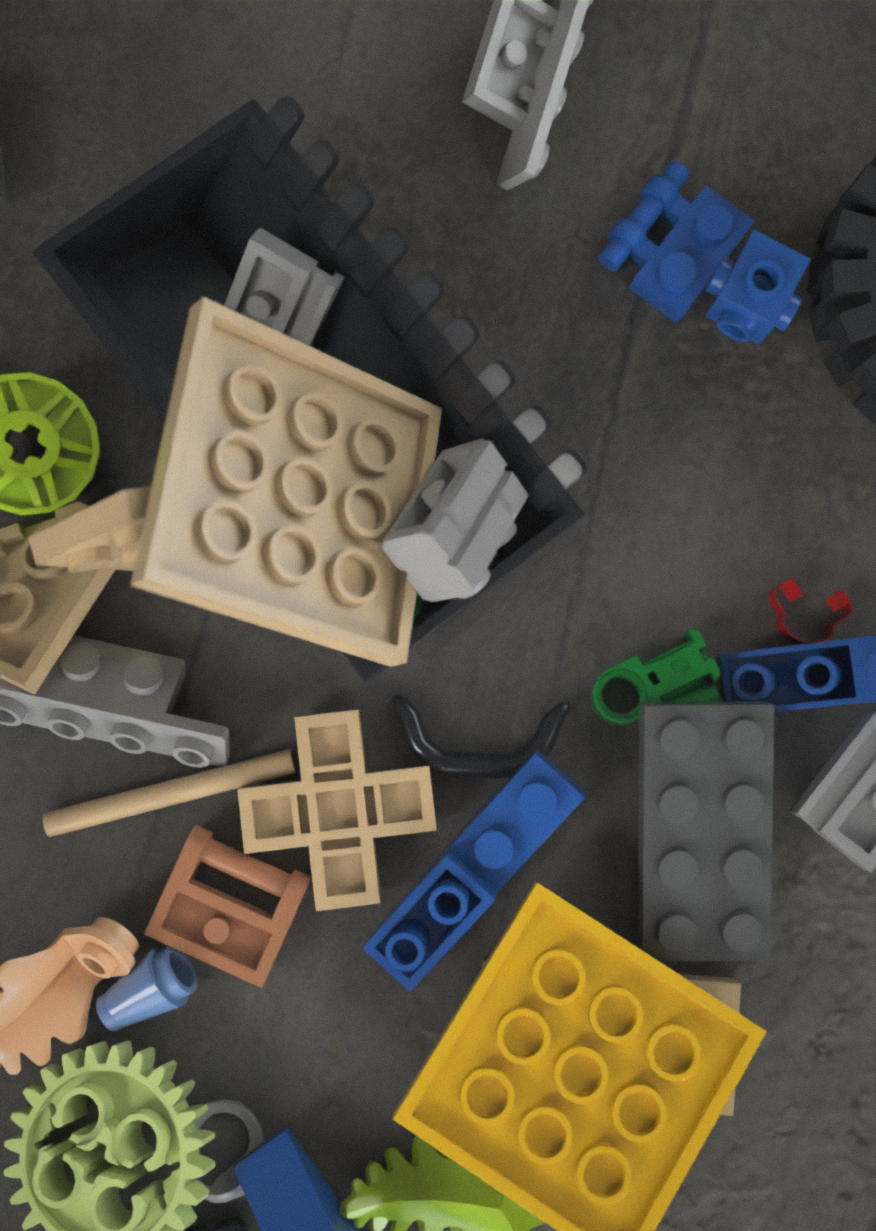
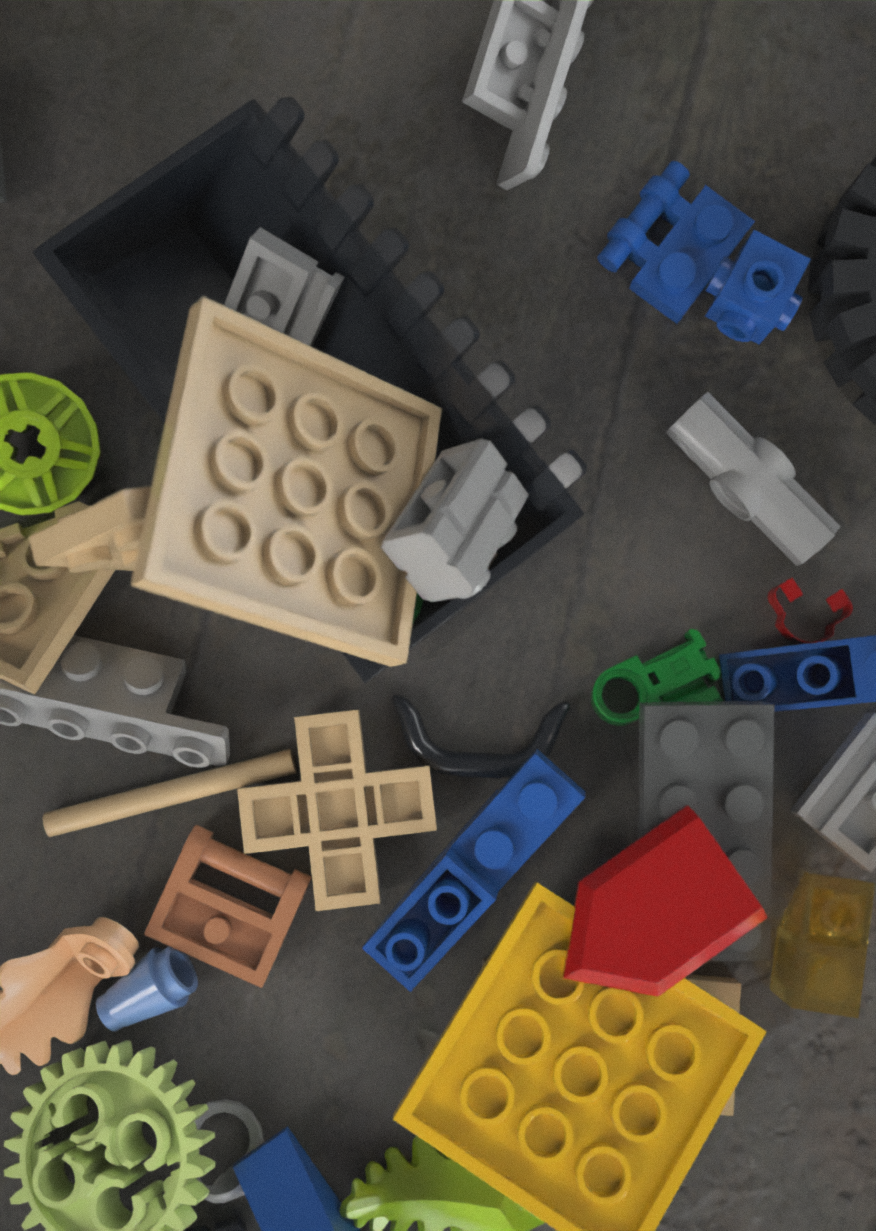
(658, 910): none -> red tile
(753, 479): none -> light grey piece
(823, 945): none -> clear yellow slope

